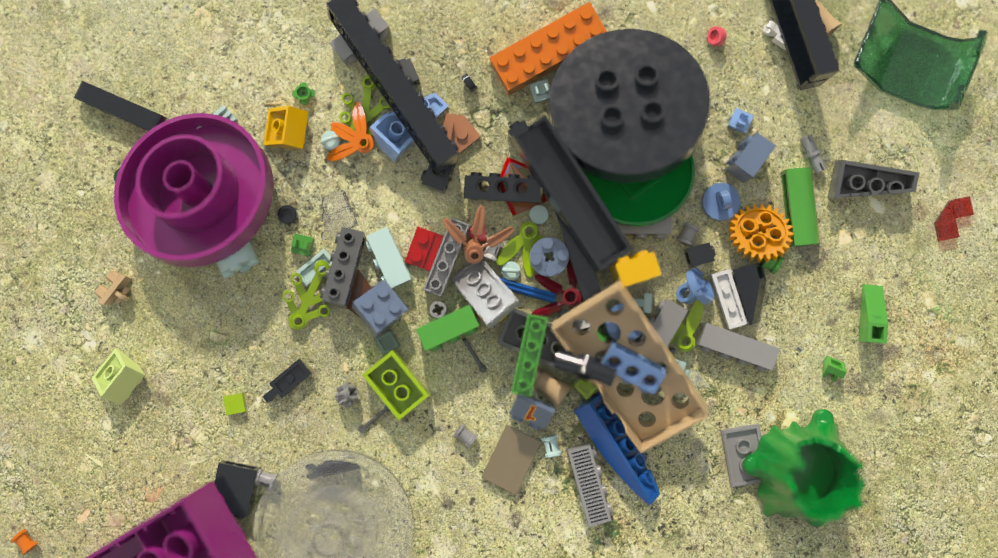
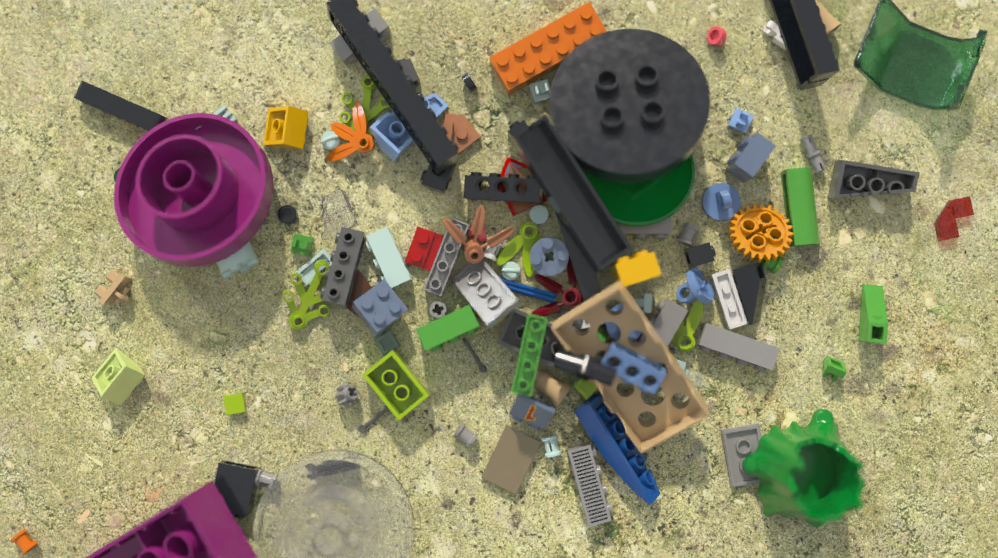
(288, 380): black plate -> none
(303, 87): bright green plate -> none

